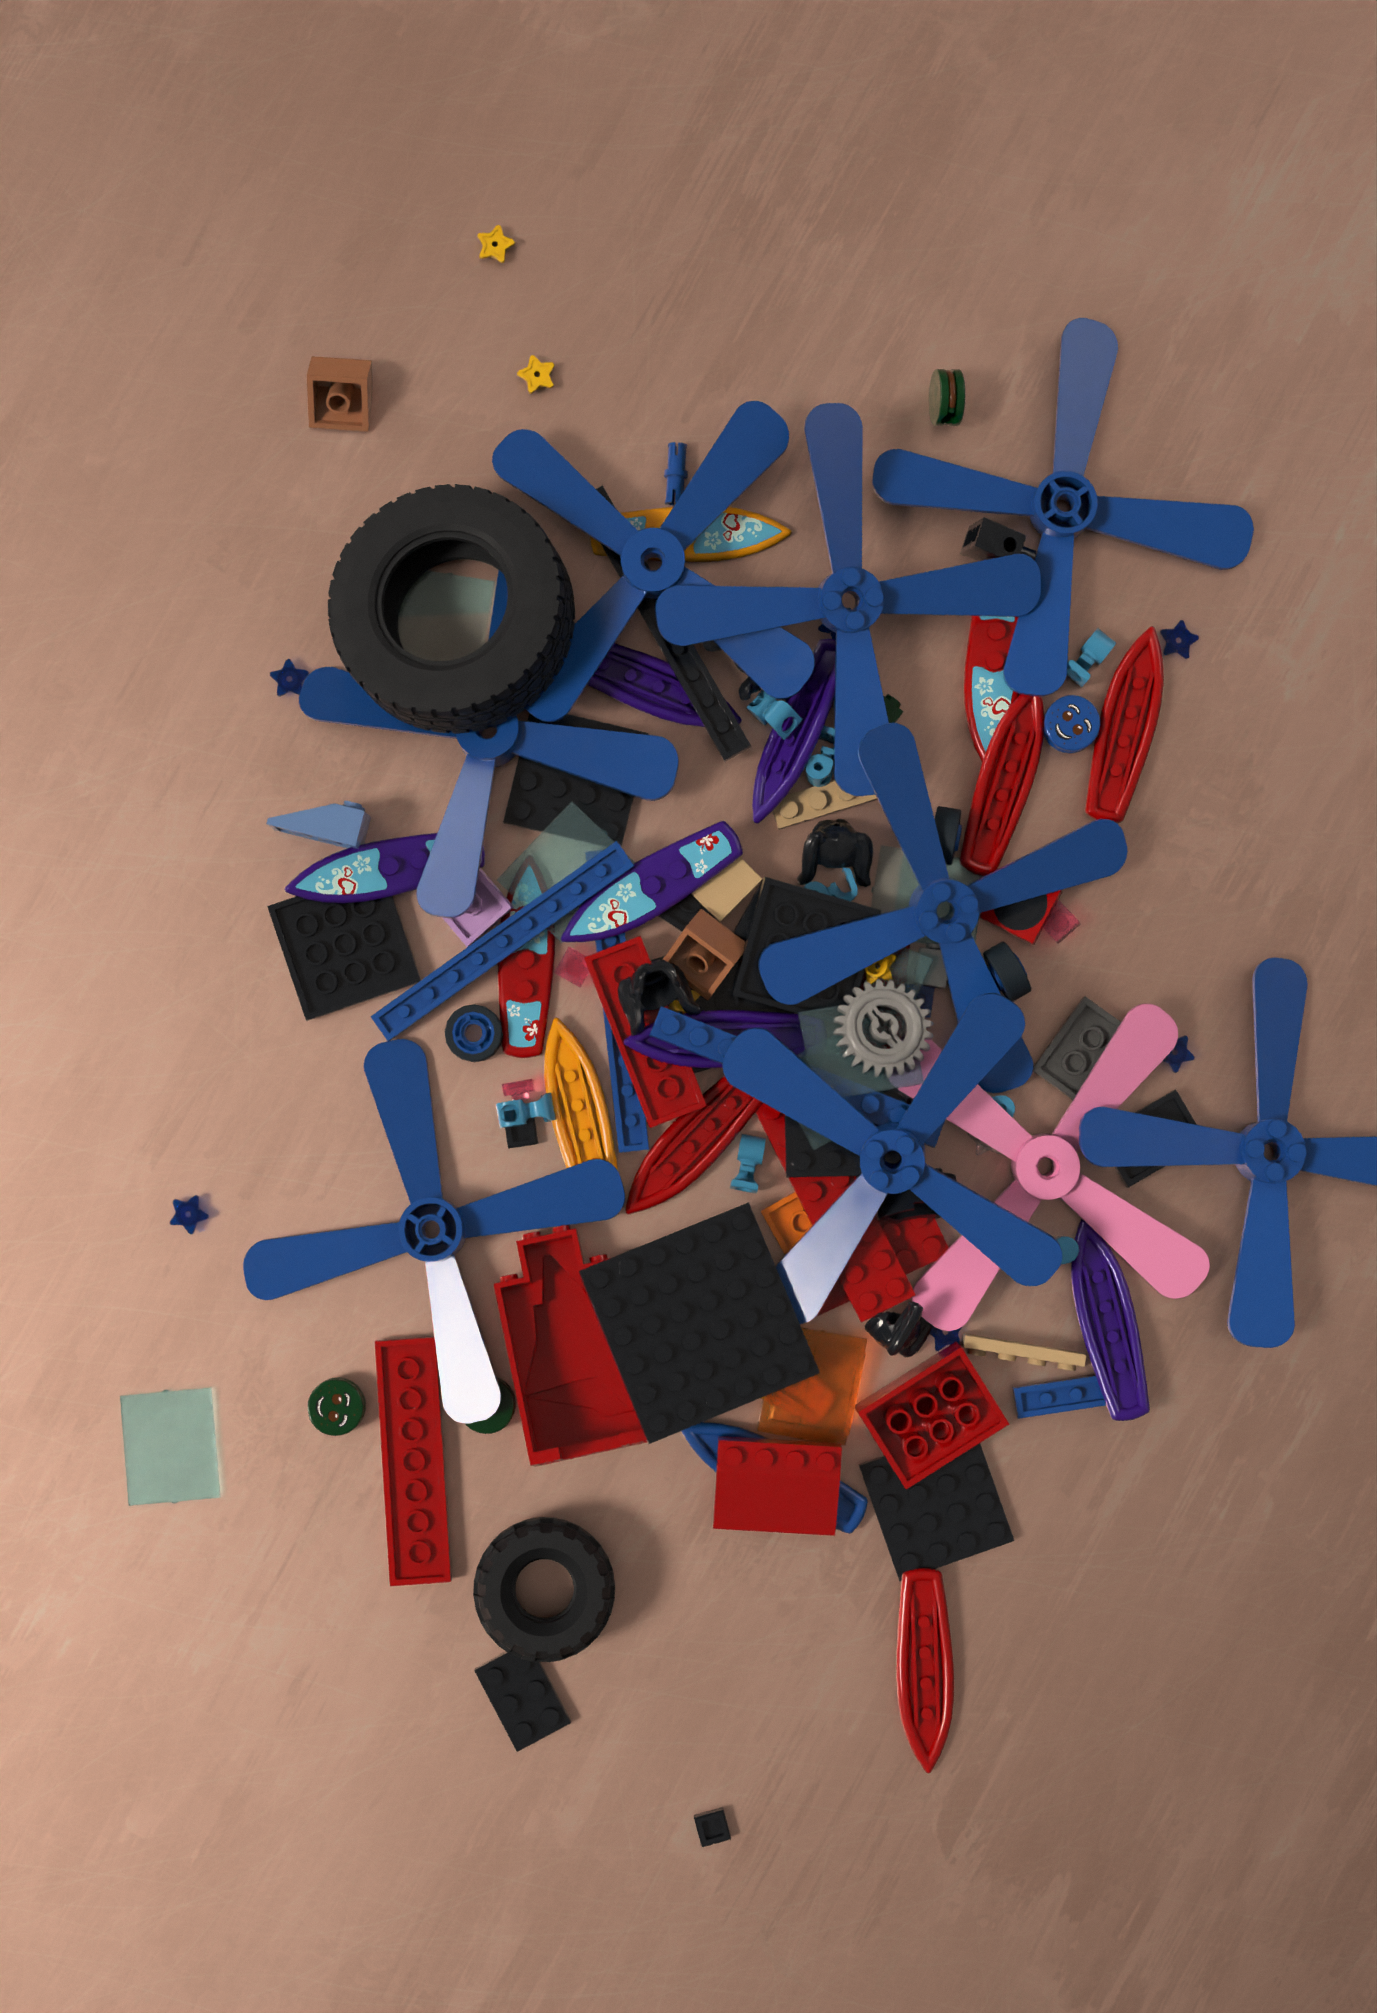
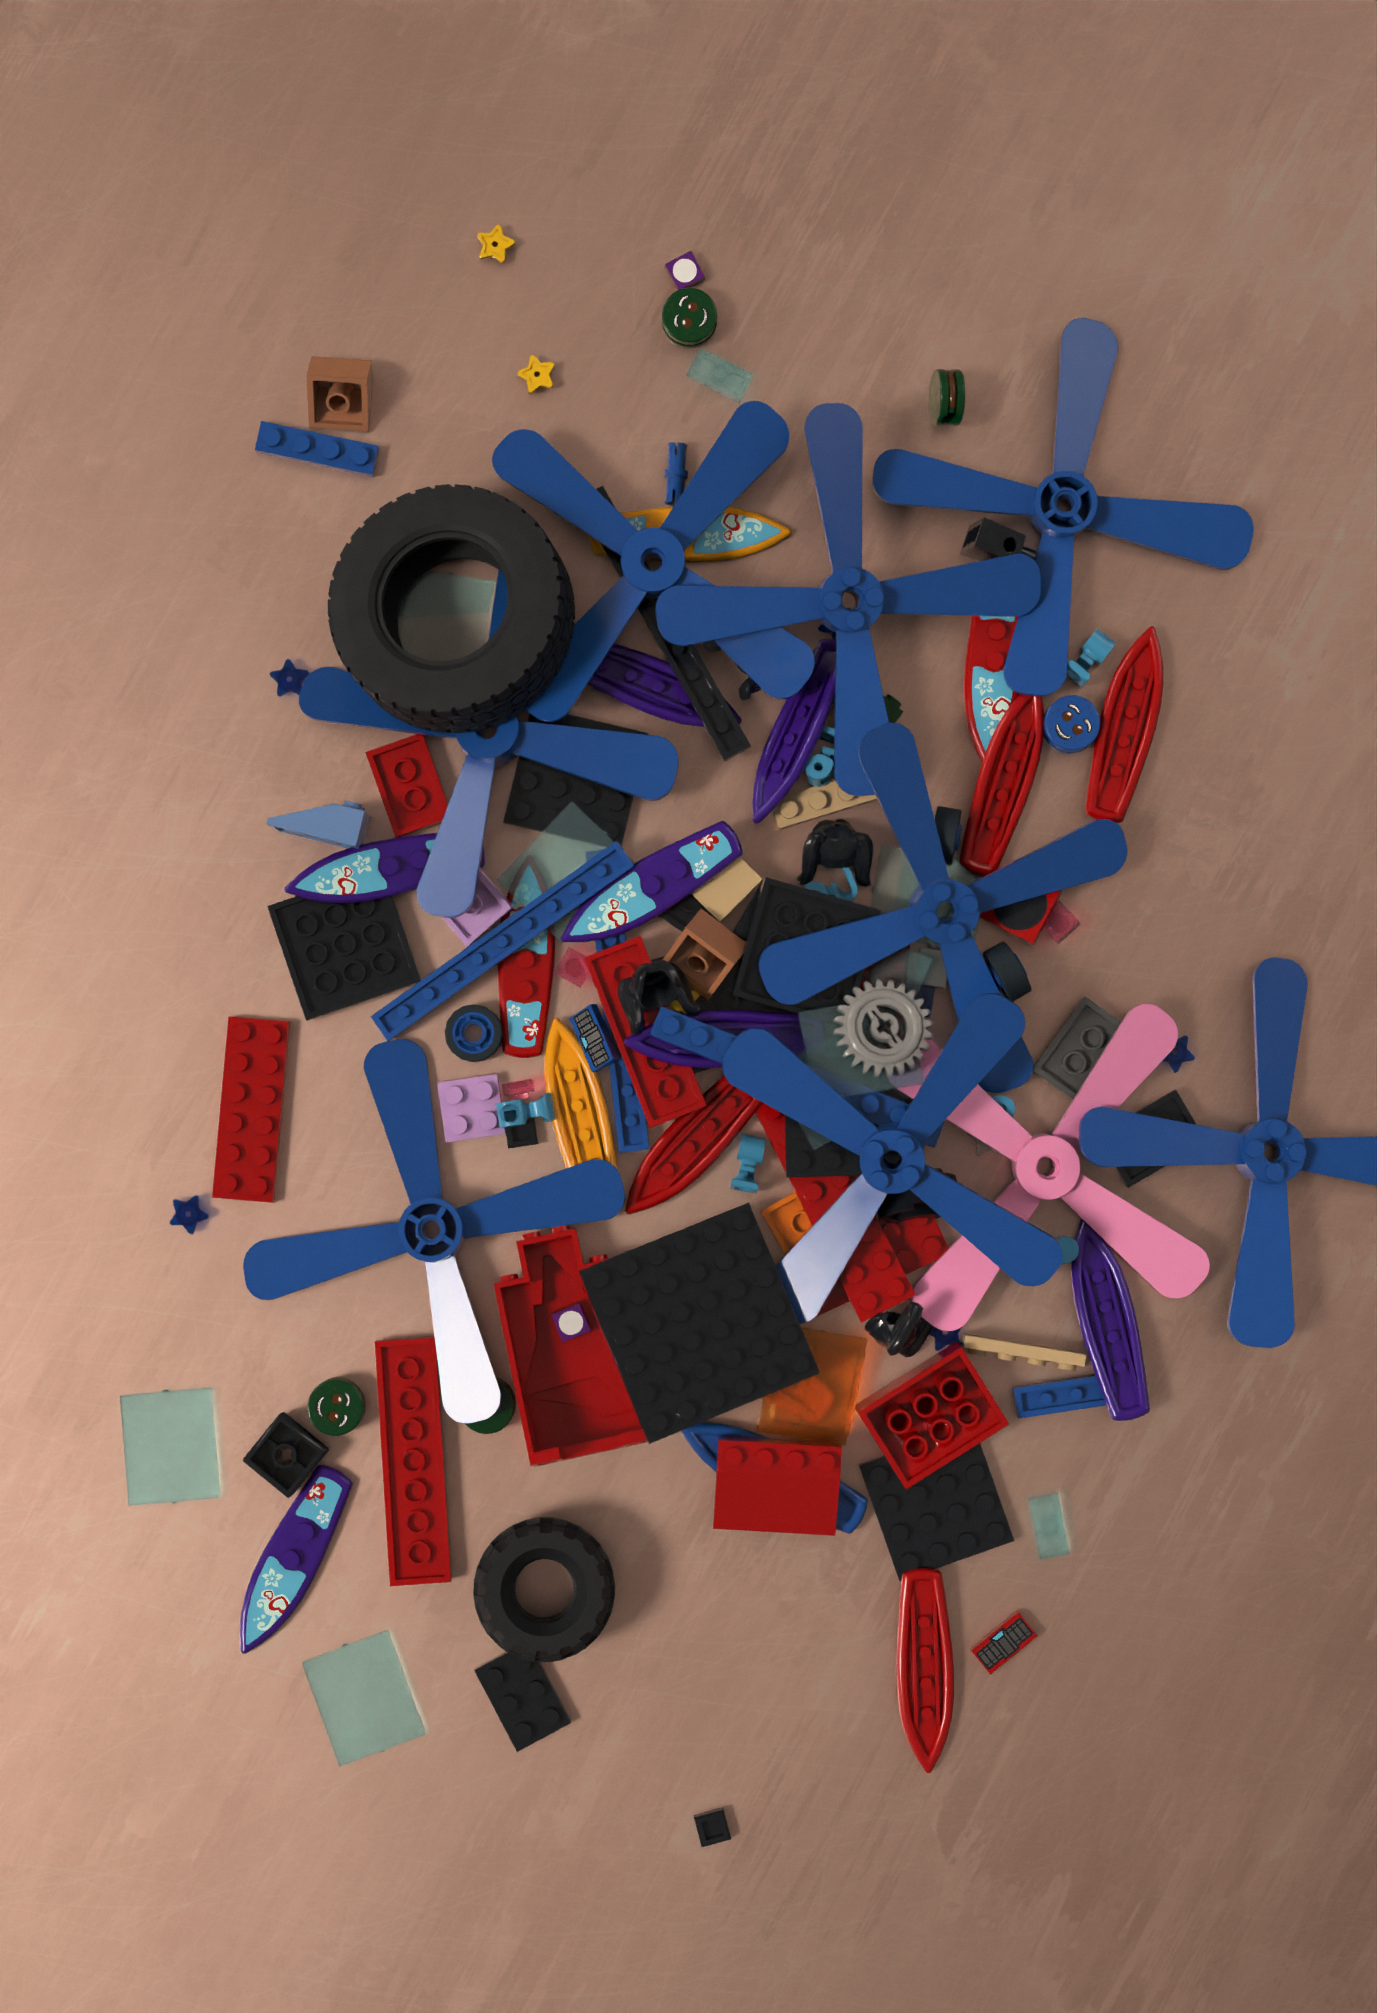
(251, 1109): none -> red plate
(288, 1474): none -> black brick
(292, 1556): none -> piece
(317, 449): none -> blue plate
(363, 1698): none -> clear light blue piece
(408, 784): none -> red plate
(470, 1107): none -> lavender plate
(570, 1321): none -> tile
(594, 1038): none -> tile
(684, 271): none -> tile
(689, 318): none -> dark green head
(719, 375): none -> clear light blue plate
(774, 712): dark azure leg -> none
(883, 972): yellow plate -> none
(1003, 1642): none -> tile
(1048, 1526): none -> clear light blue plate
(1178, 632): clear blue plate -> none

